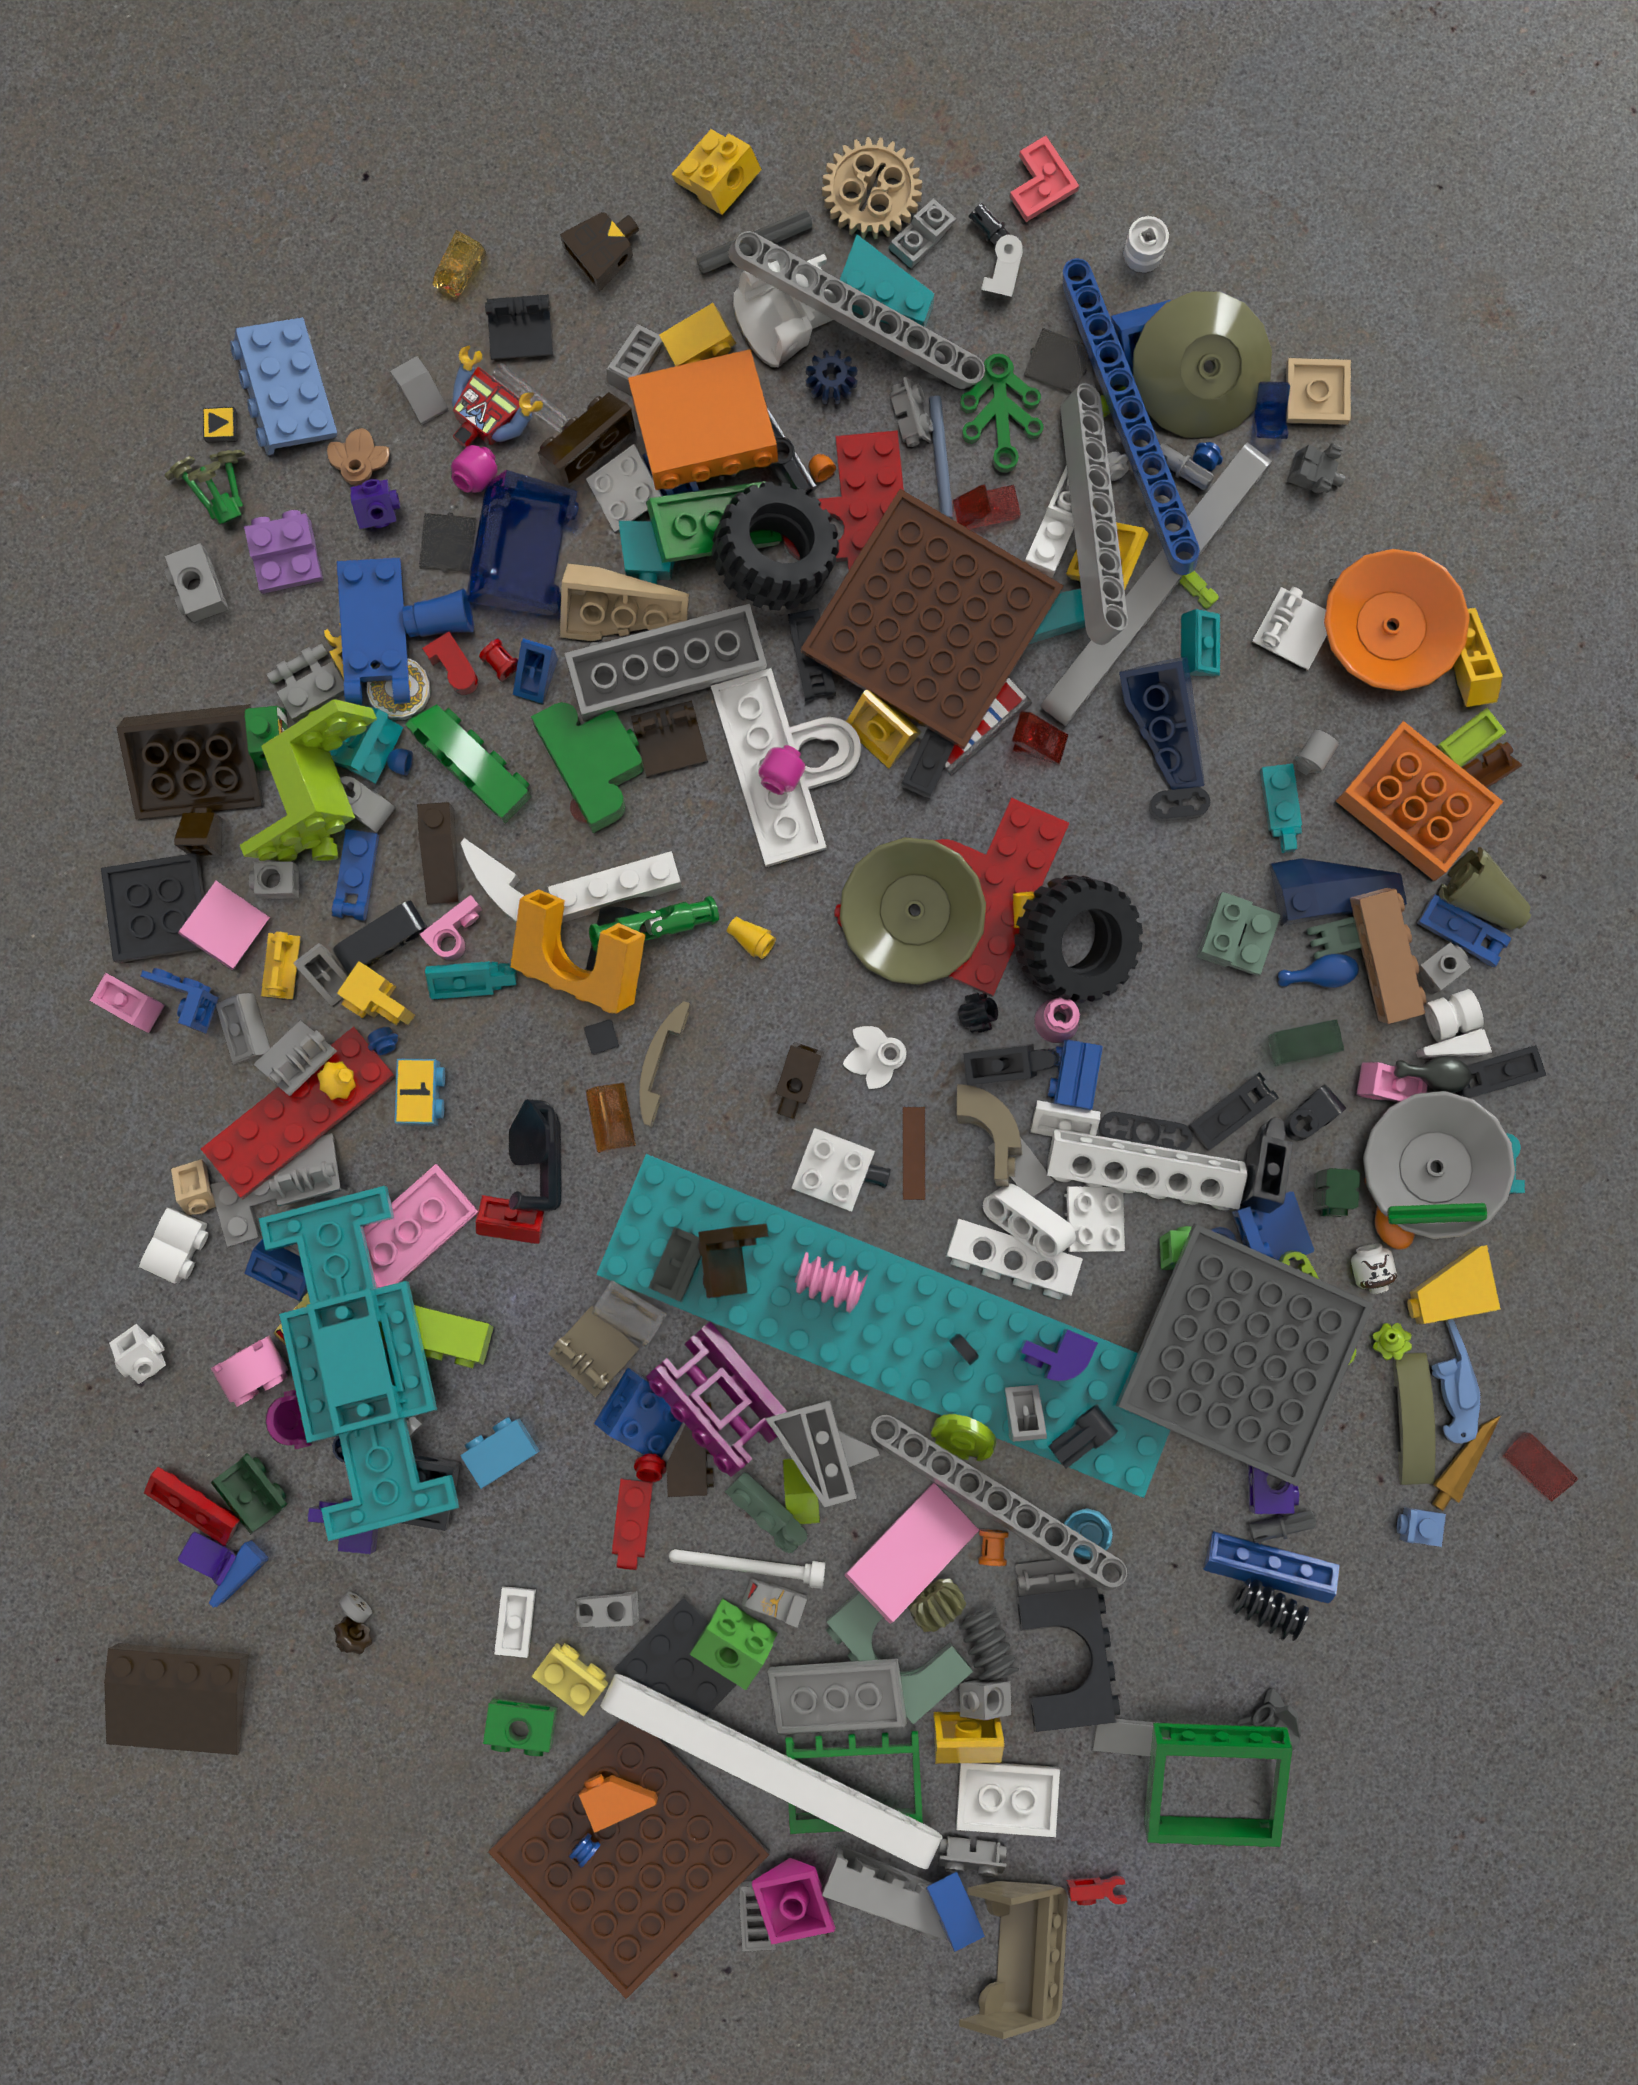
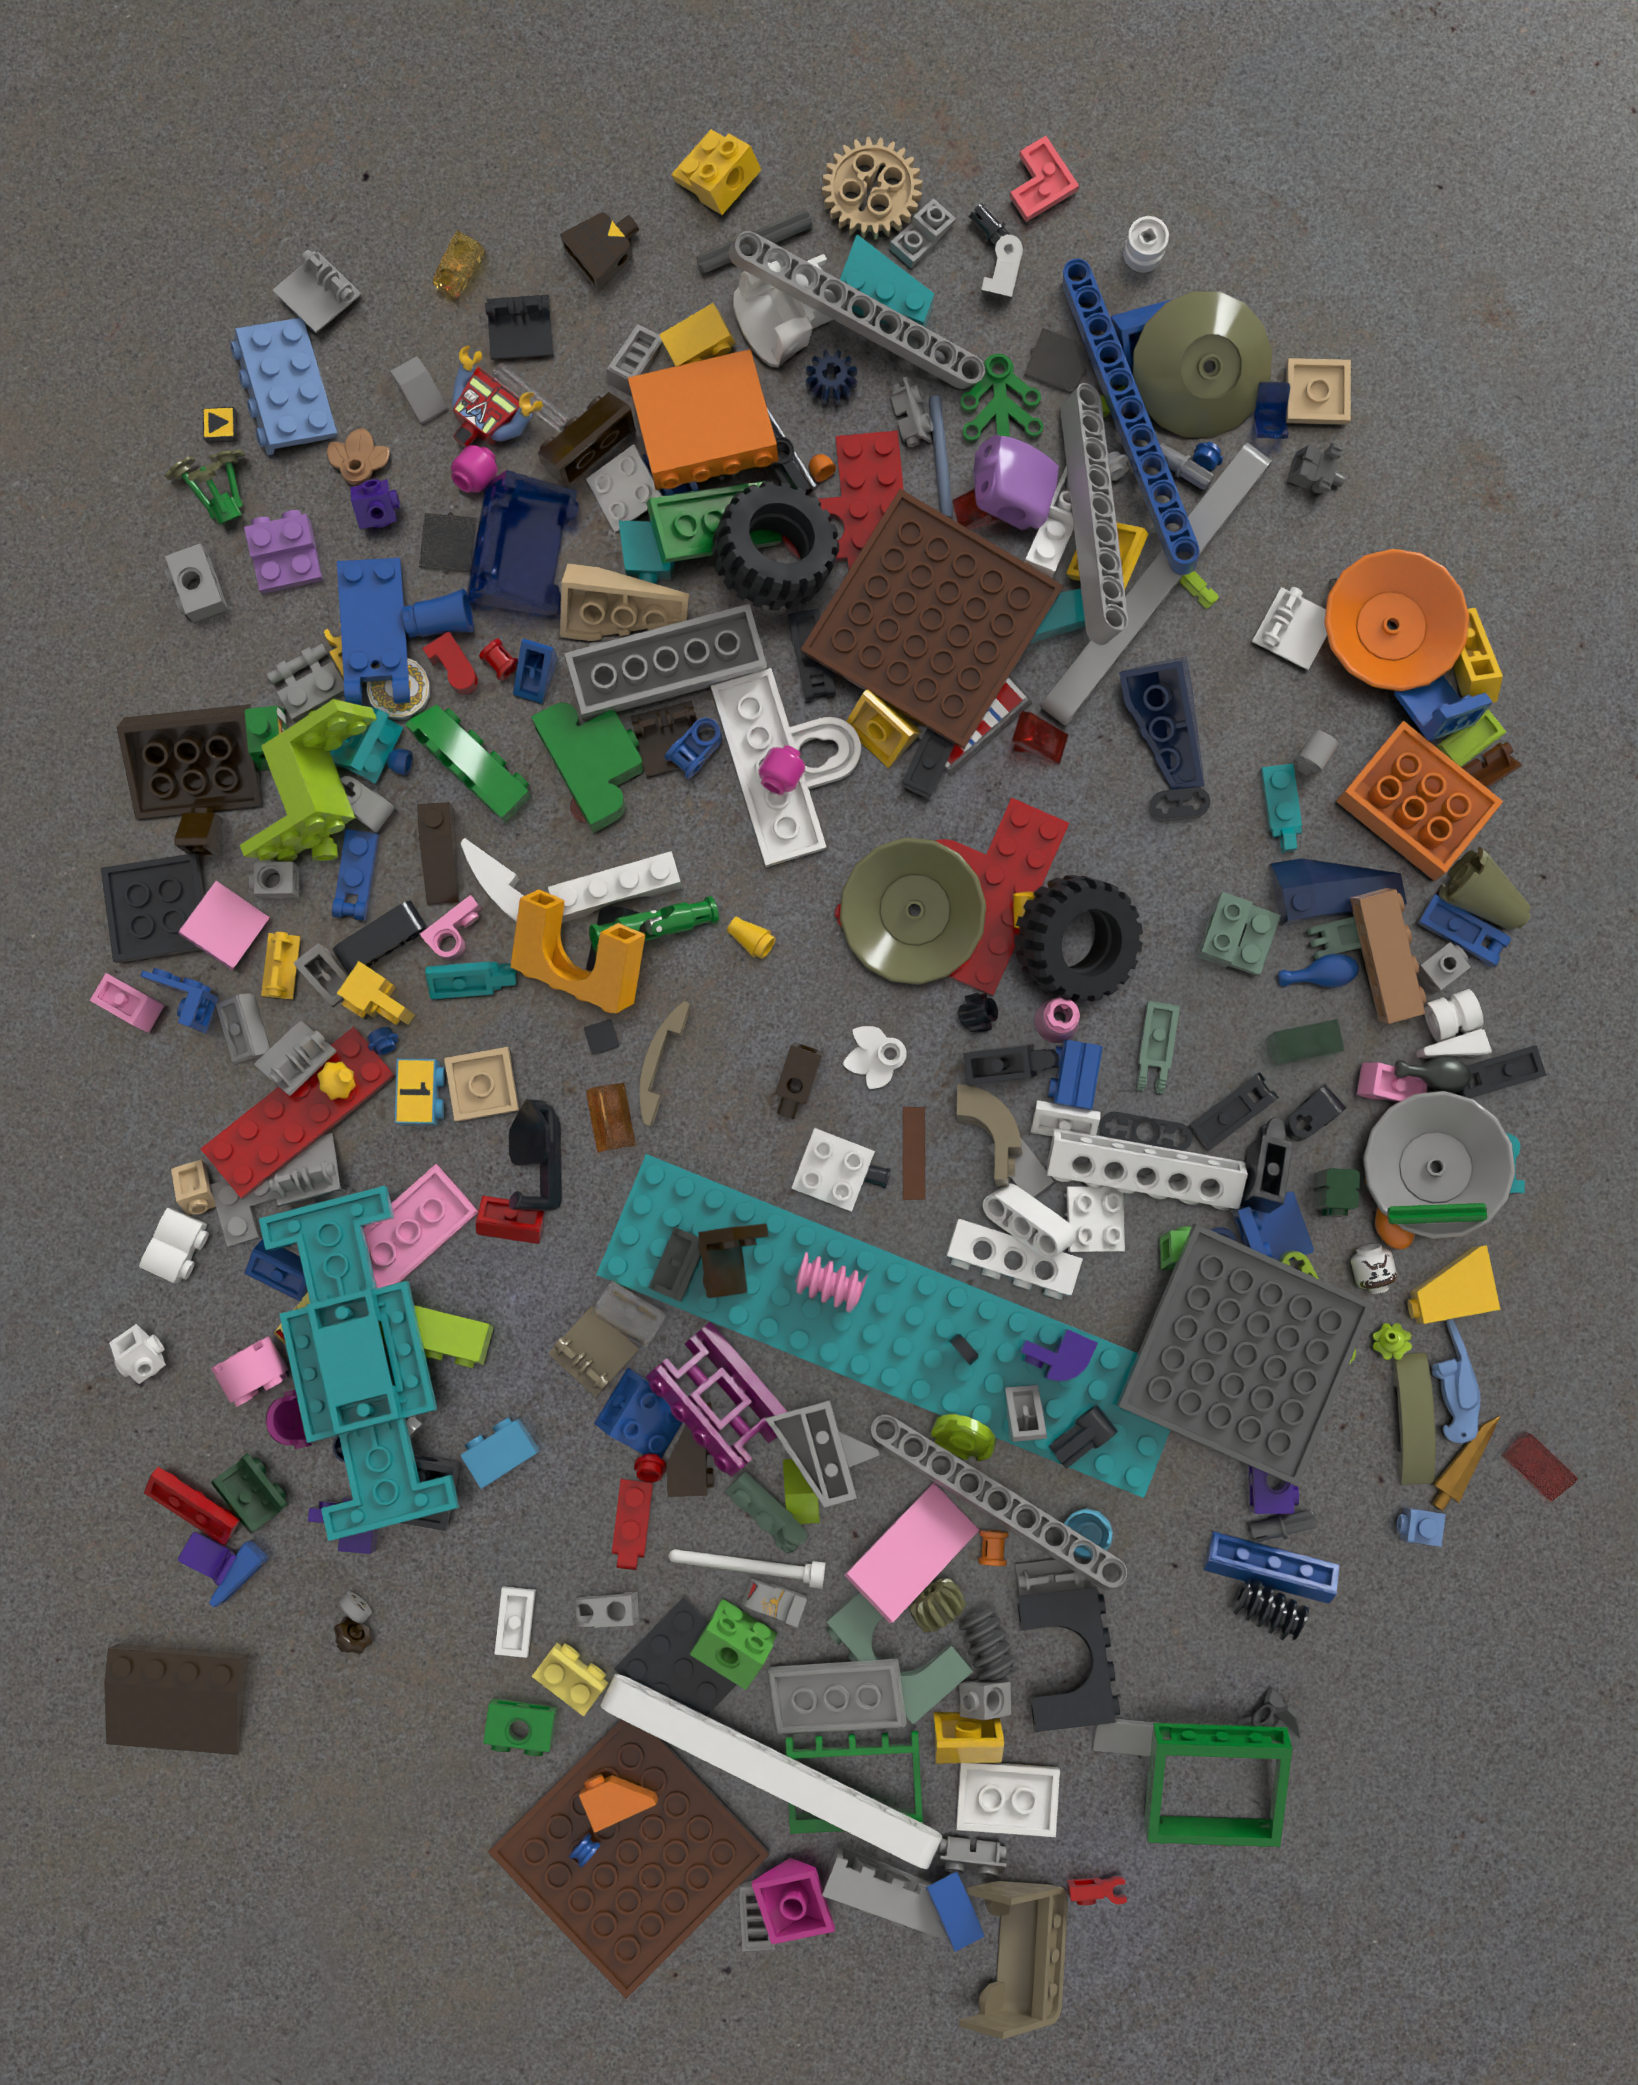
(316, 291): none -> light grey hinge
(481, 1084): none -> tan plate
(693, 748): none -> blue piece
(1014, 481): none -> medium lavender piece
(1157, 1043): none -> sand green hinge
(1201, 642): teal slope -> none
(1440, 710): none -> blue bracket

